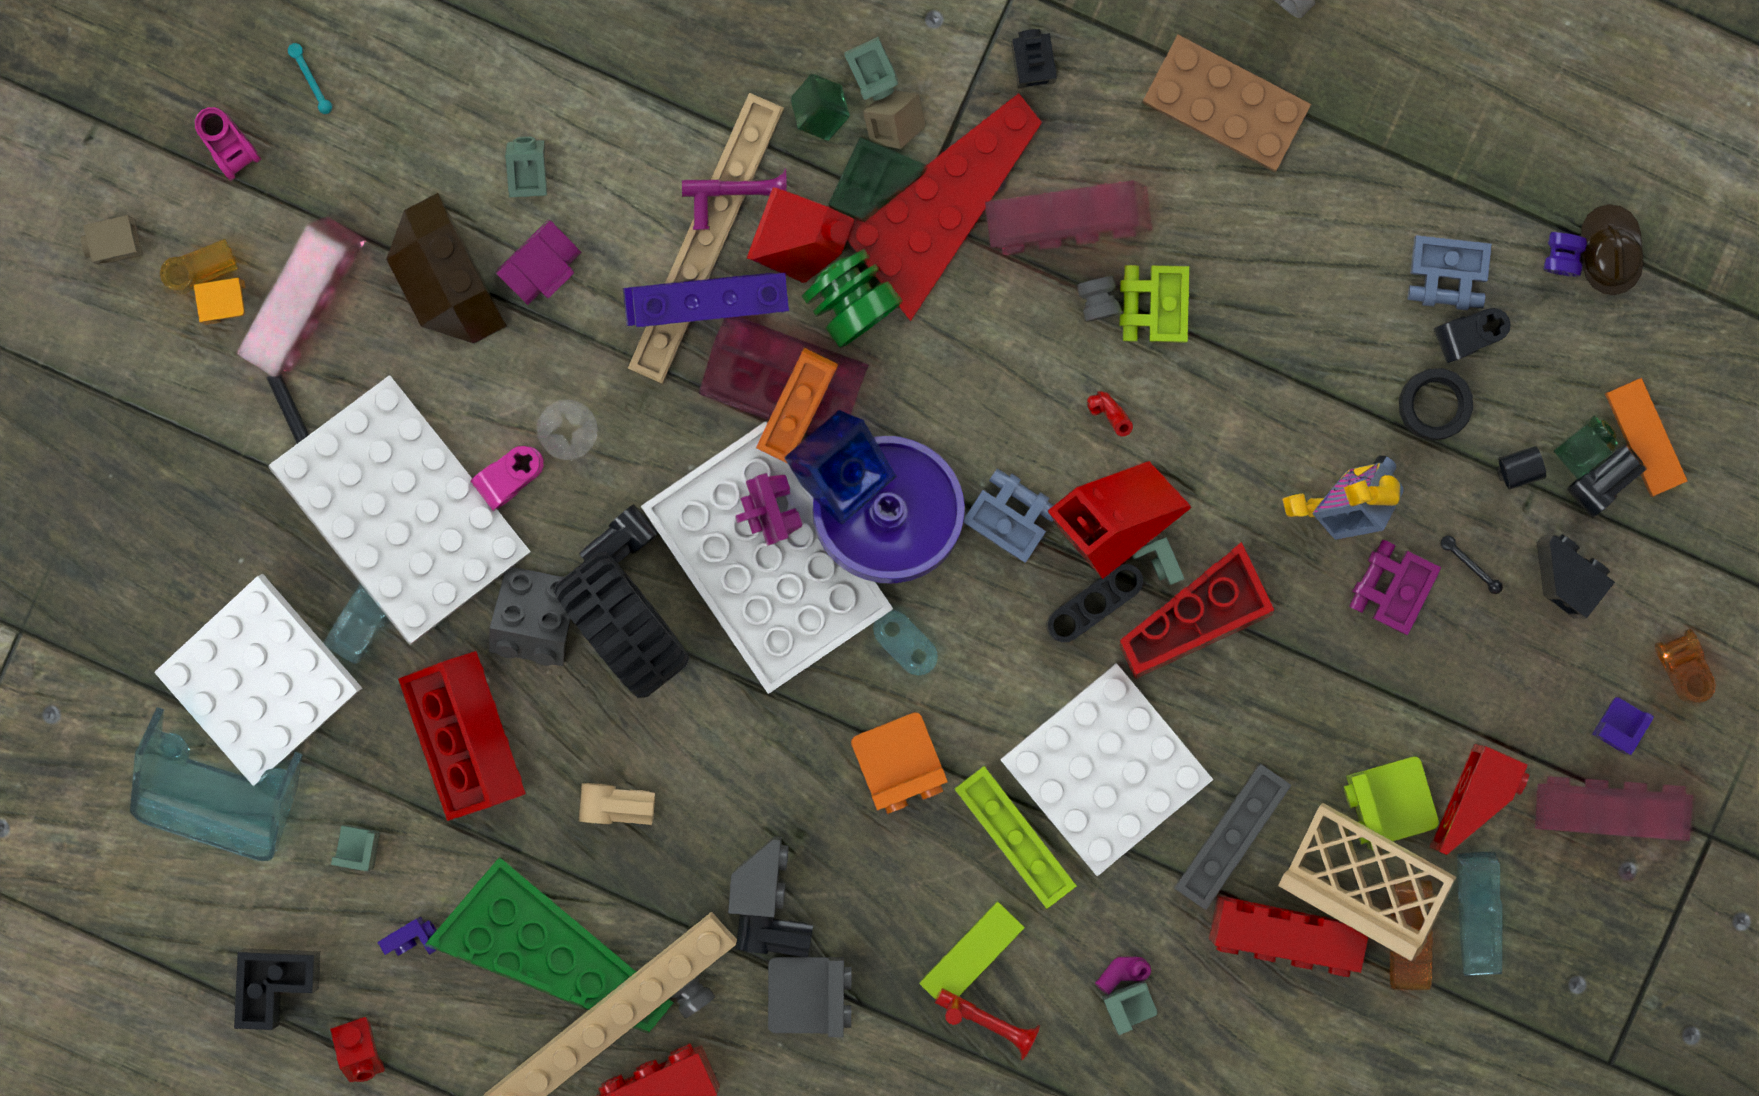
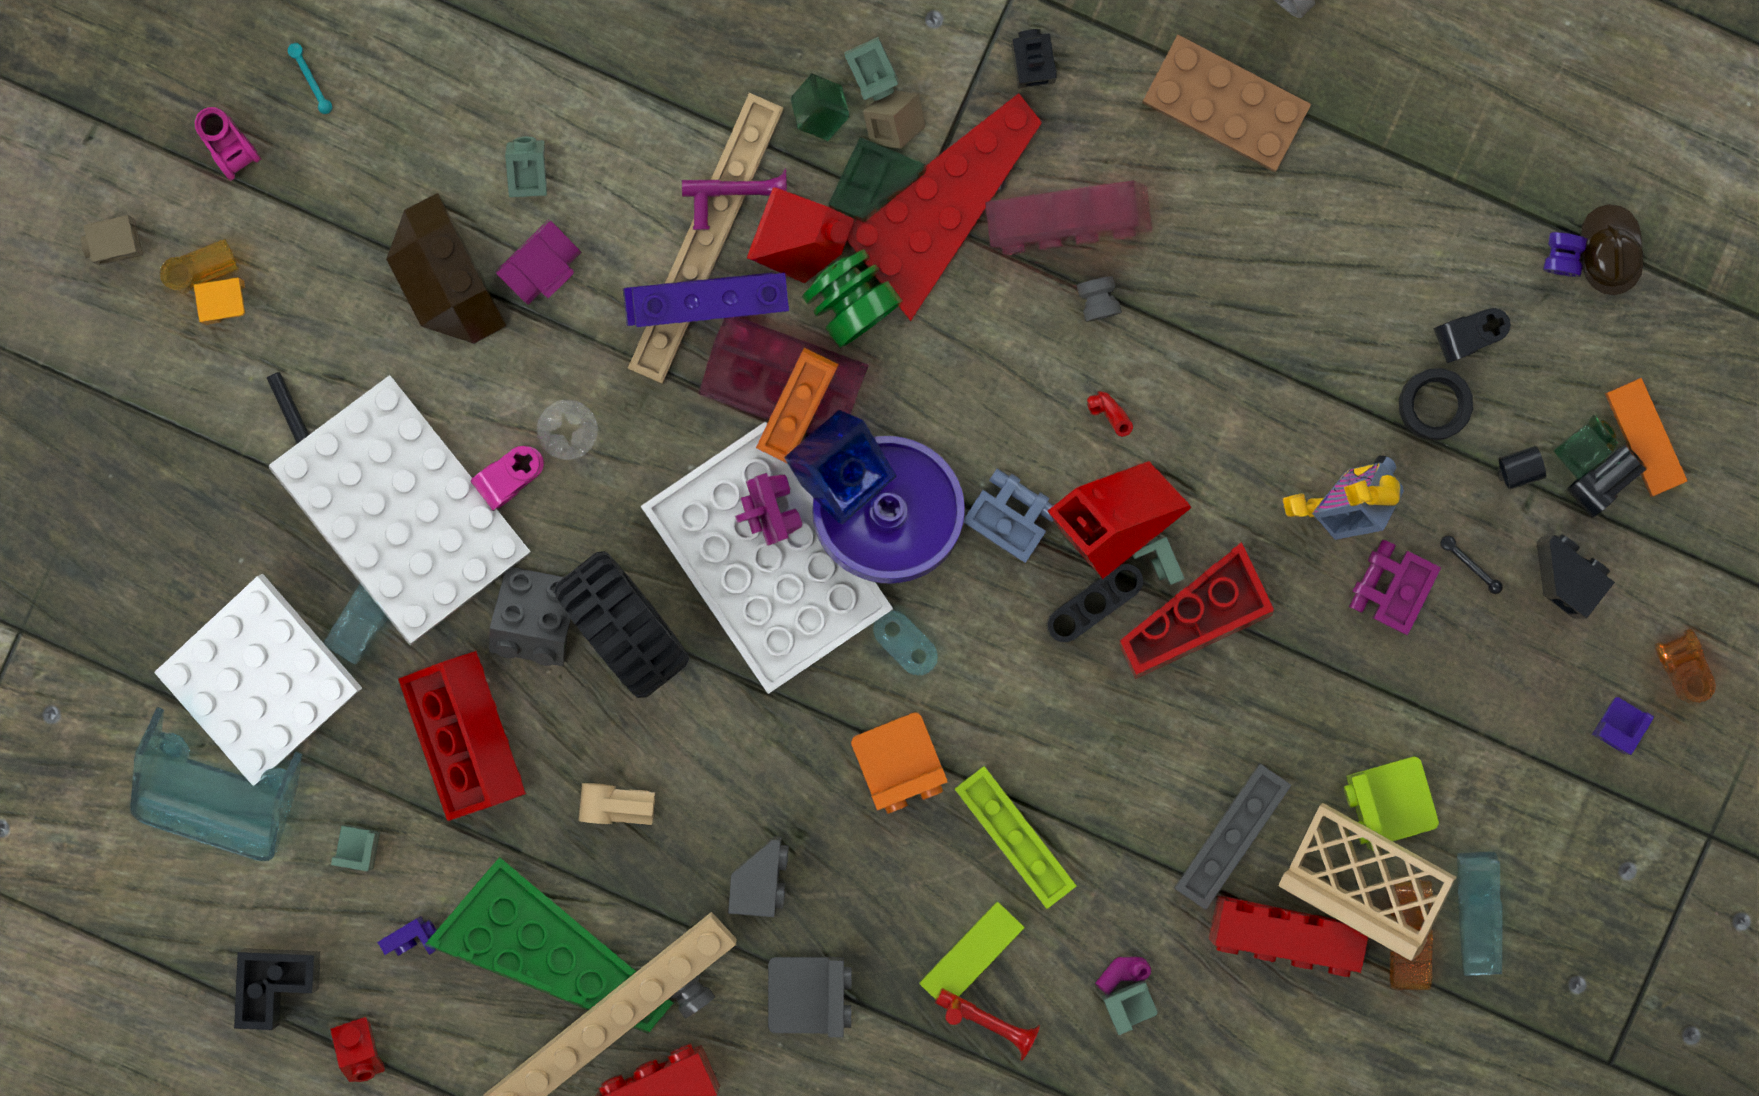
(300, 295): clear pink wedge -> none
(625, 536): black piece -> none
(768, 934): black piece -> none
(1106, 769): white plate -> none
(1168, 303): lime plate -> none
(1451, 260): sand blue plate -> none
(1481, 792): red slope -> none
(1615, 810): clear pink wedge -> none

